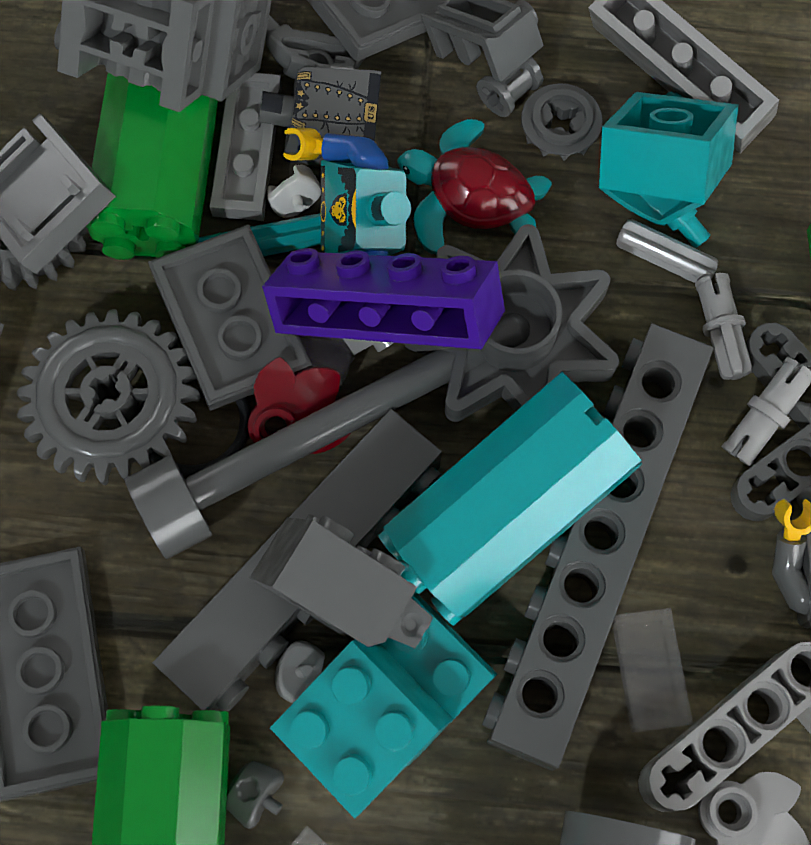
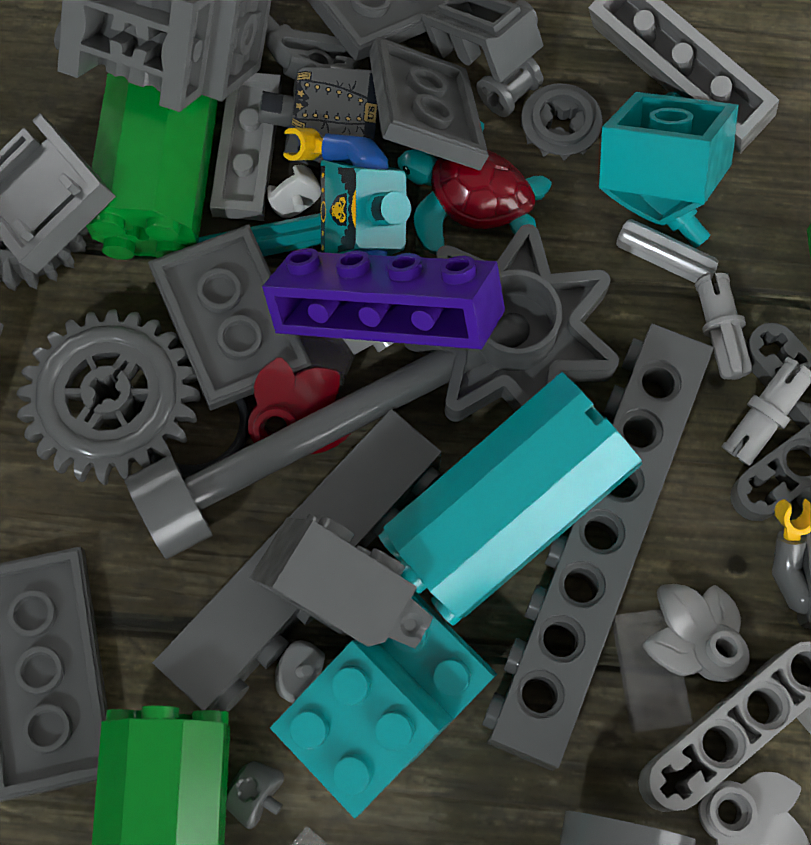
(426, 104): none -> dark grey tile
(693, 632): none -> light grey plate

